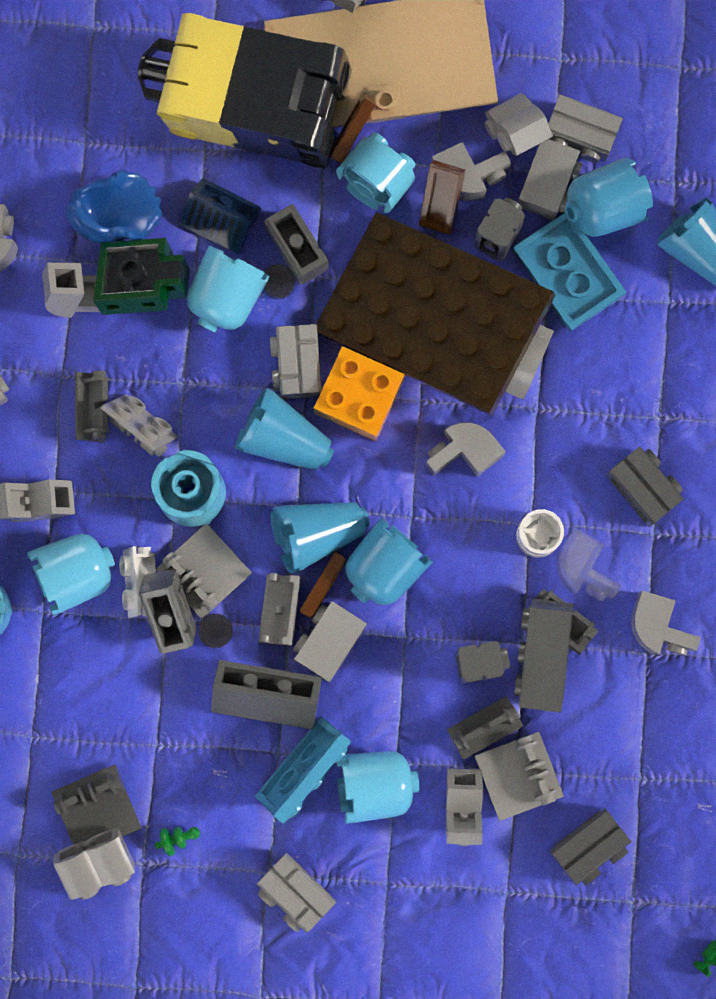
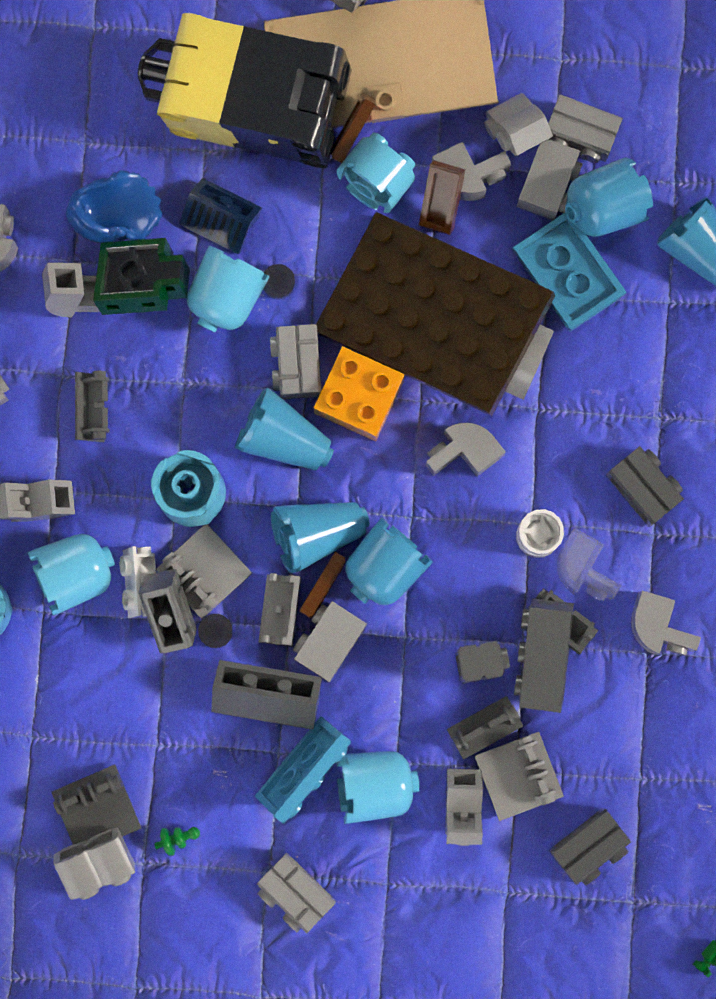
(130, 415): light grey hinge -> none
(296, 244): dark grey brick -> none
(499, 228): dark grey brick -> none

